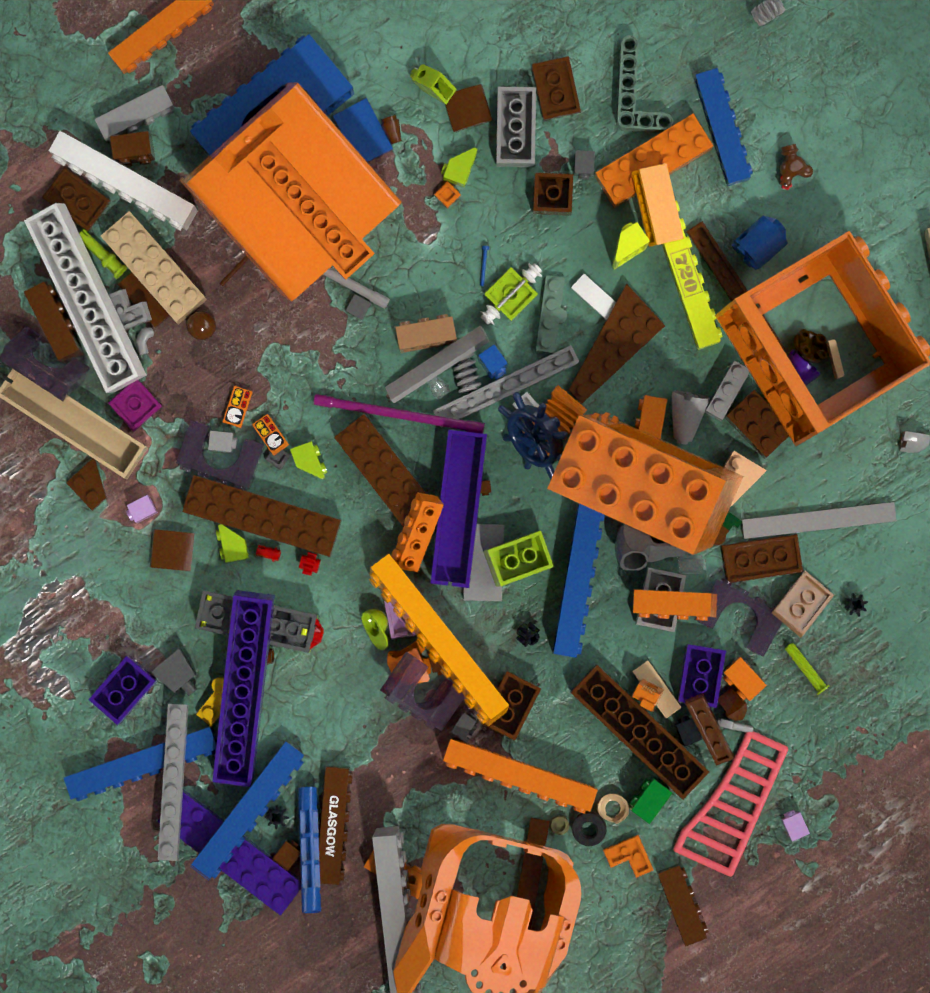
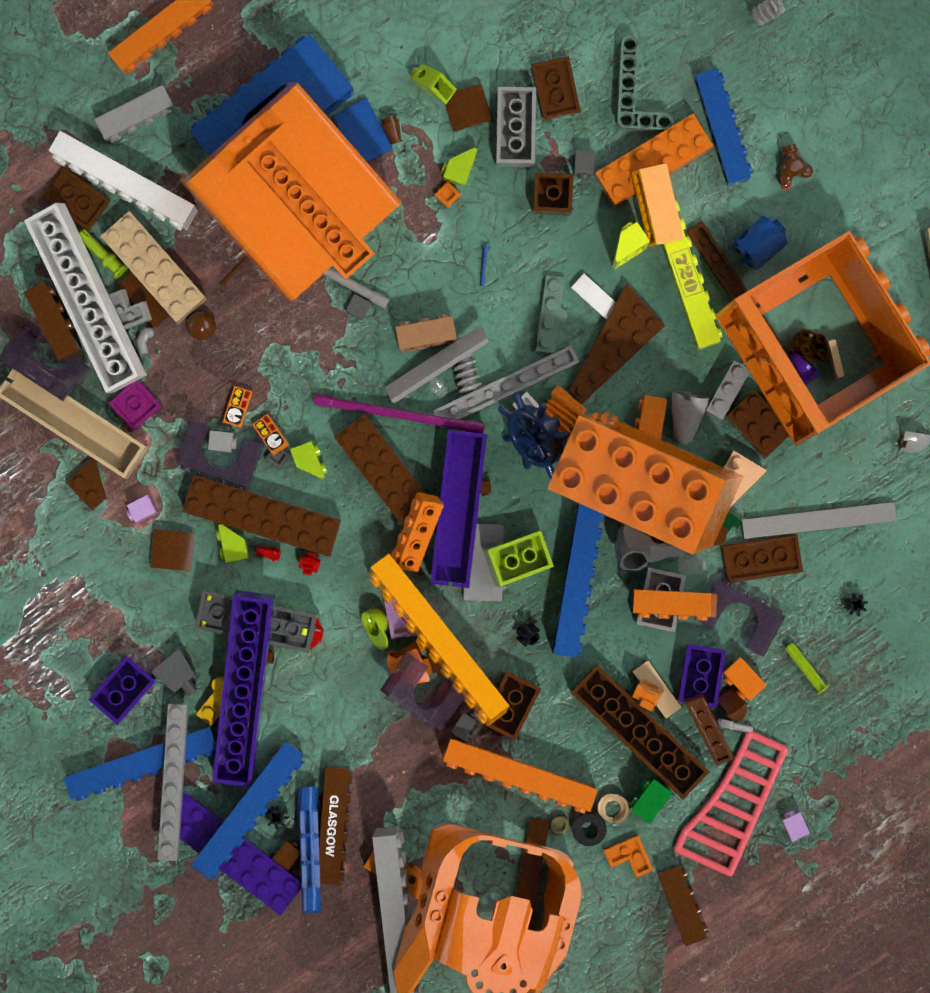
(133, 148): reddish brown brick -> none
(493, 362): blue brick -> none
(511, 294): lime plate -> none
(688, 731): black brick -> none
(802, 604): medium nougat tile -> none

